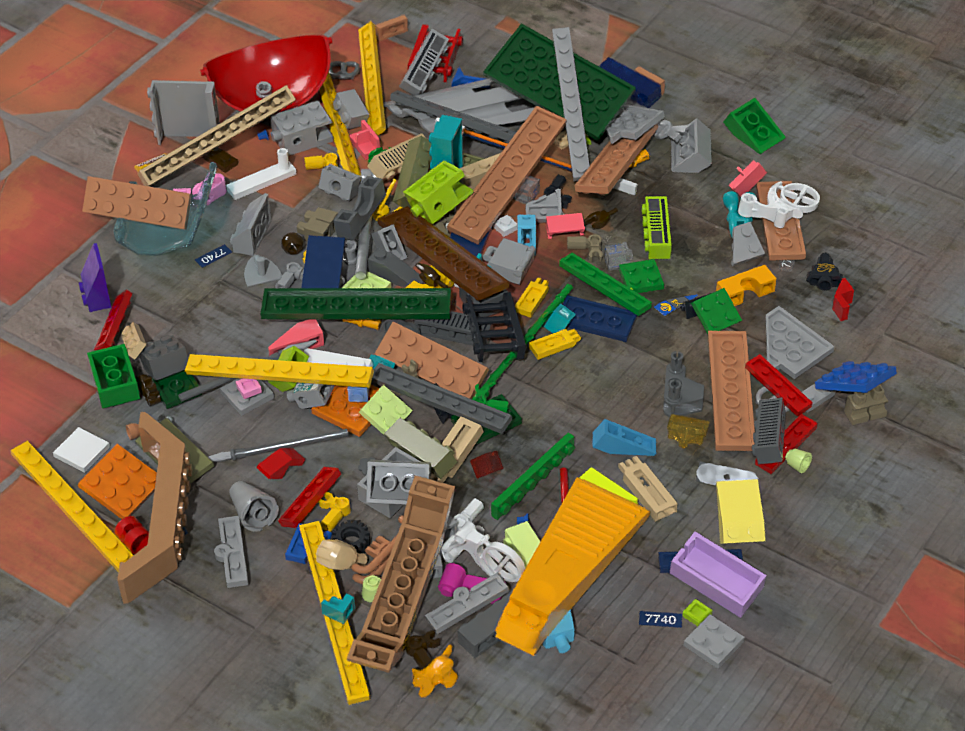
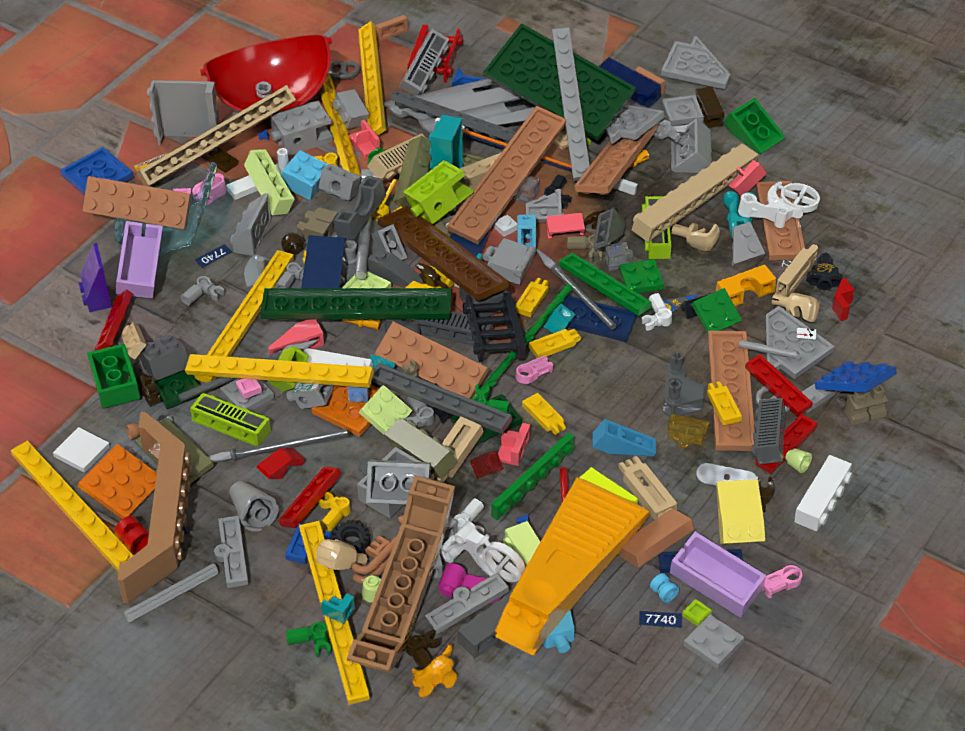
(96, 164): none -> blue plate
(139, 259): none -> lavender piece
(170, 592): none -> light grey axle
(203, 286): none -> light grey bar
(230, 419): none -> lime brick
(248, 309): none -> yellow plate
(269, 181): none -> yellowish green brick
(303, 174): none -> medium azure brick
(317, 633): none -> green bar
(424, 414): none -> light grey bar
(514, 445): none -> coral panel
(535, 369): none -> bright pink piece
(544, 413): none -> yellow hinge
(560, 273): none -> dark grey piece
(609, 227): none -> dark grey slope
(656, 537): none -> nougat piece
(662, 315): none -> white bar
(662, 585): none -> medium azure wheel
(682, 110): none -> light grey plate
(692, 193): none -> tan brick
(695, 64): none -> light grey wing
(698, 238): none -> tan piece
(710, 107): none -> dark brown piece
(723, 404): none -> yellow hinge
(766, 493): none -> dark brown hand
(767, 349): none -> light grey bar
(778, 580): none -> bright pink piece
(796, 271): none -> tan hinge
(806, 333): none -> white sticker
(808, 305): none -> tan piece
(823, 493): none -> white brick

